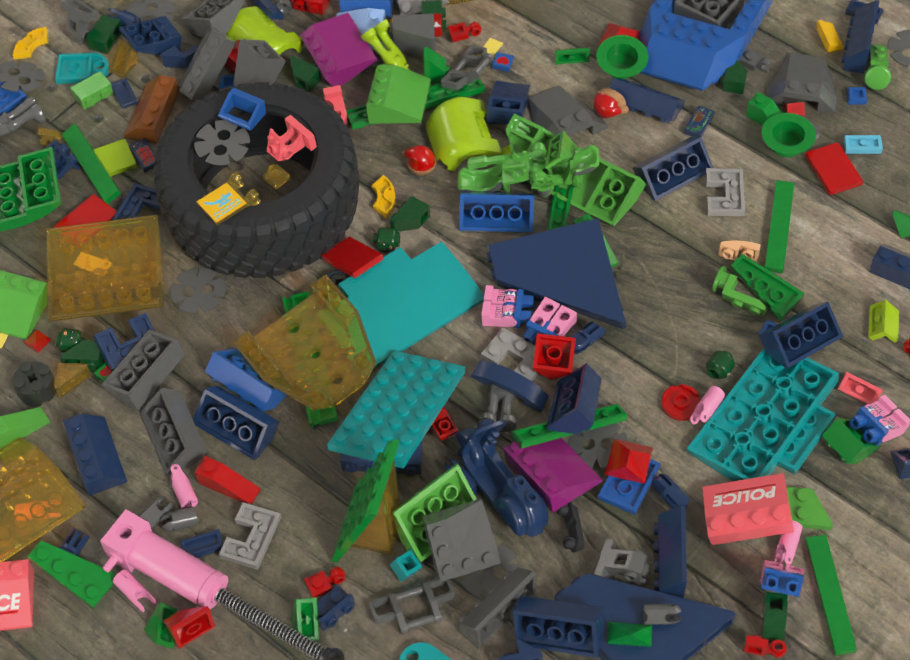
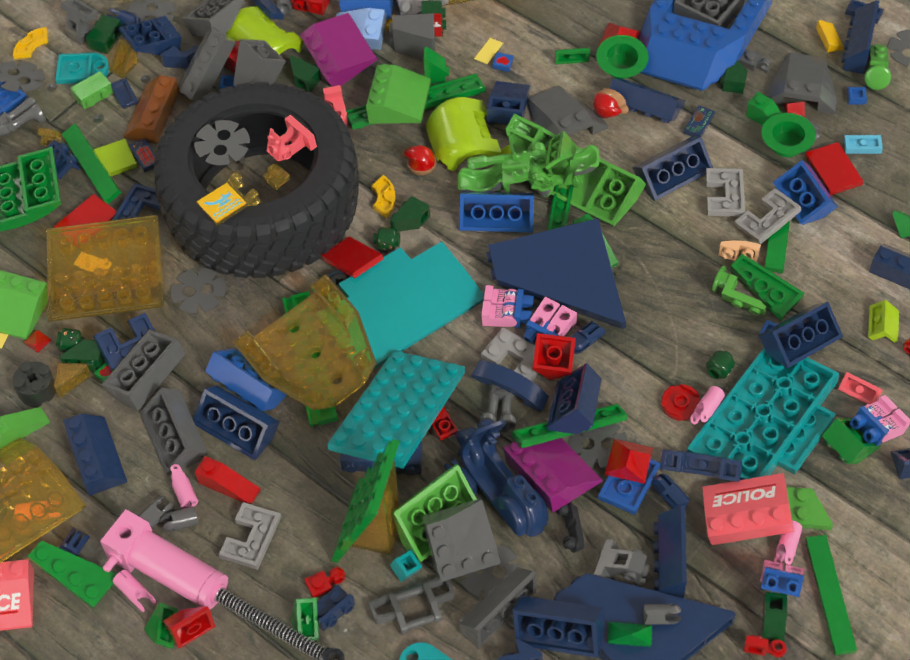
(203, 544): dark blue tile -> none
(245, 102): blue tile -> none
(393, 55): lime piece -> none
(460, 31): red plate -> none
(462, 78): dark grey bar -> none
(701, 464): none -> dark blue slope
(781, 212): none -> light grey plate
(806, 190): none -> blue slope

